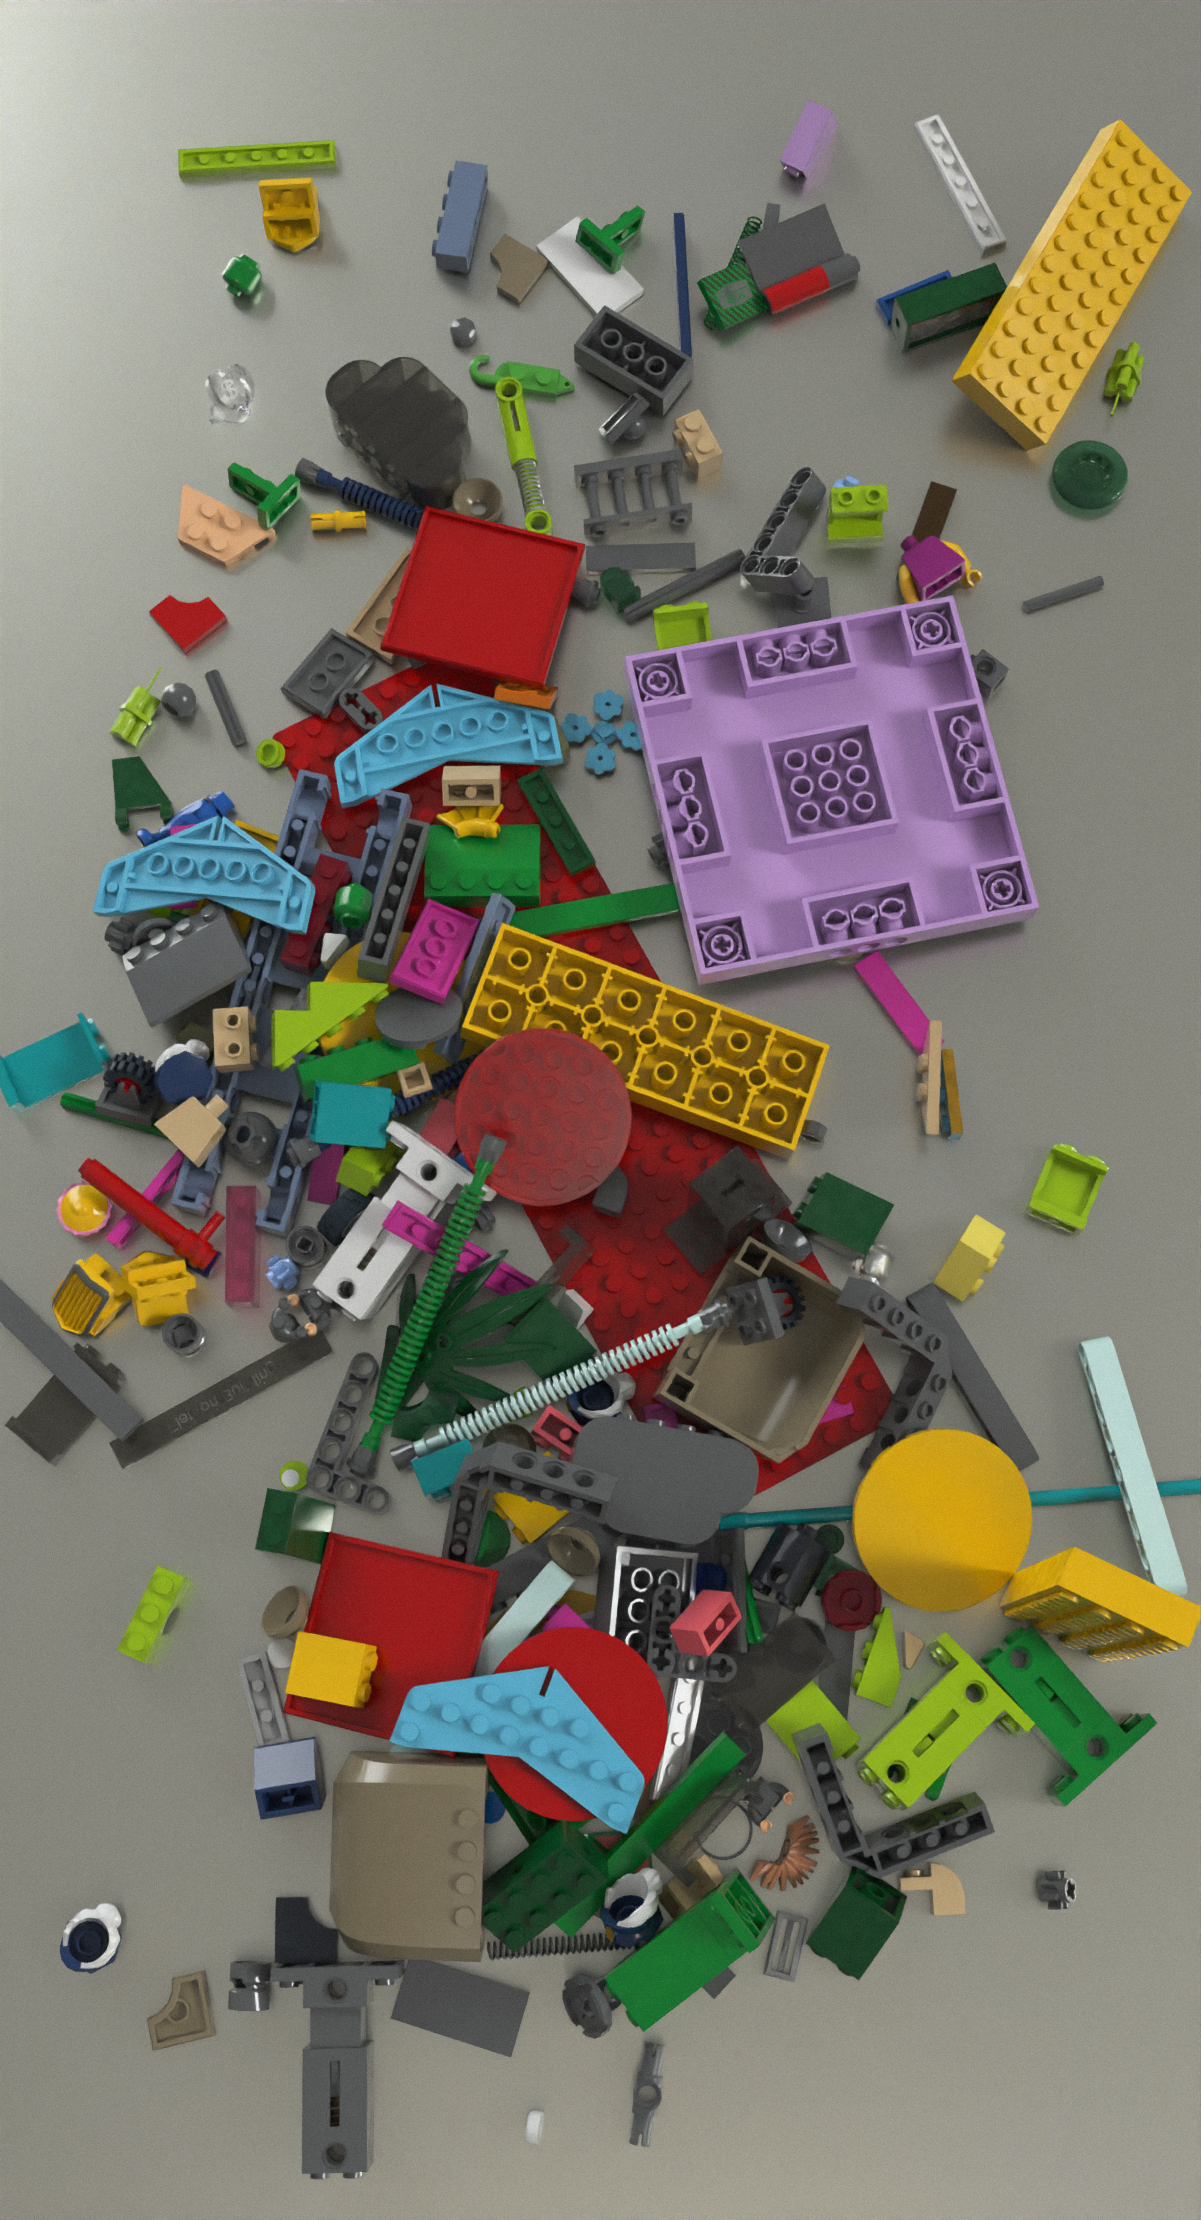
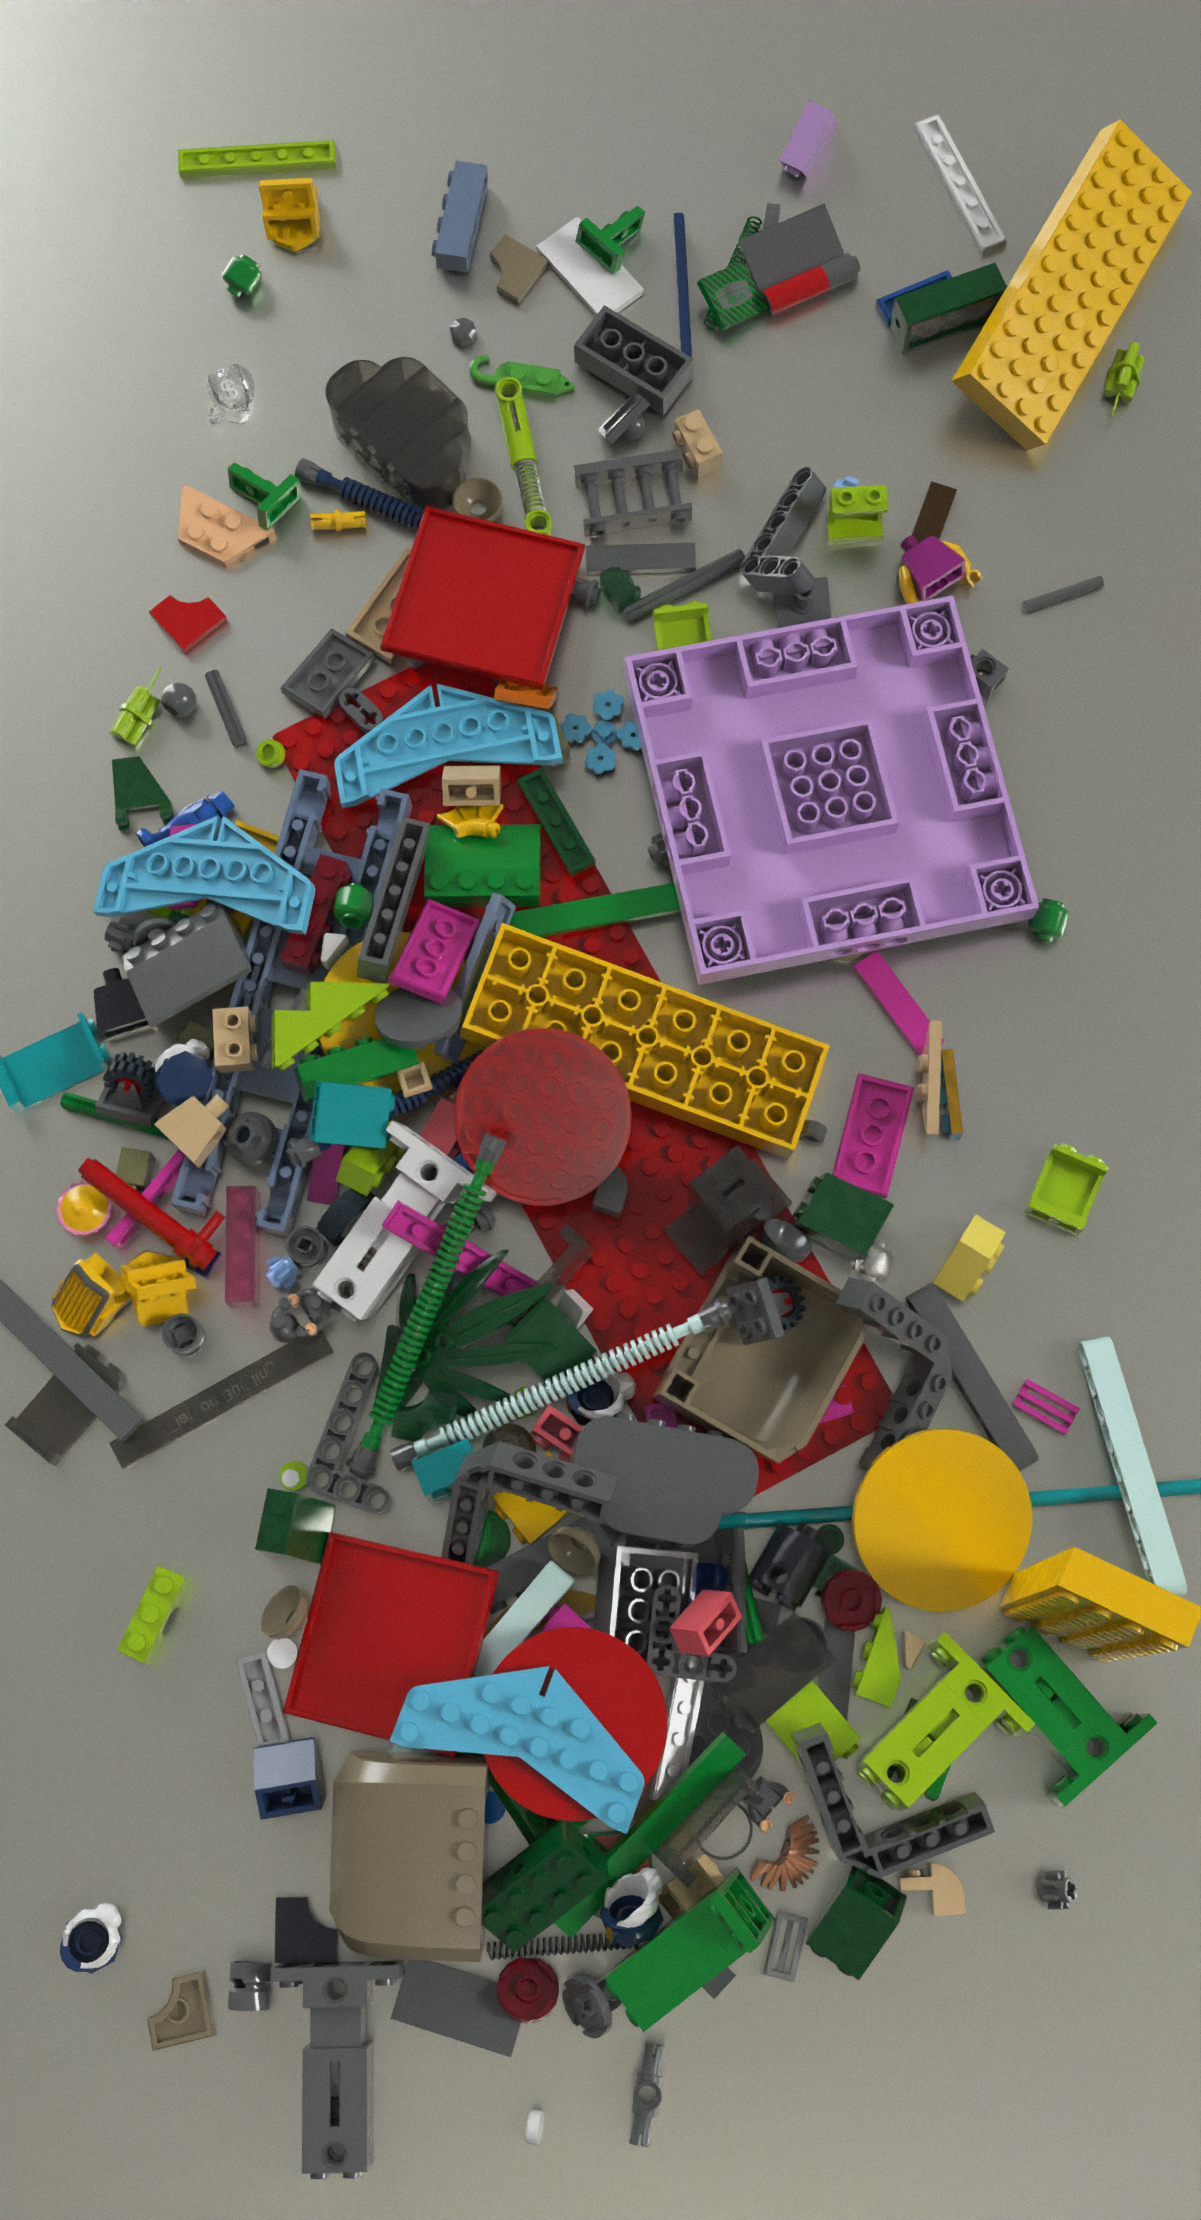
(117, 1007): none -> black torso
(136, 1167): none -> olive brick
(331, 1669): yellow brick -> none
(527, 1990): none -> dark red tile
(873, 1134): none -> dark pink tile
(1028, 1384): none -> dark pink tile
(1049, 920): none -> green head
(1085, 485): clear green wheel -> none

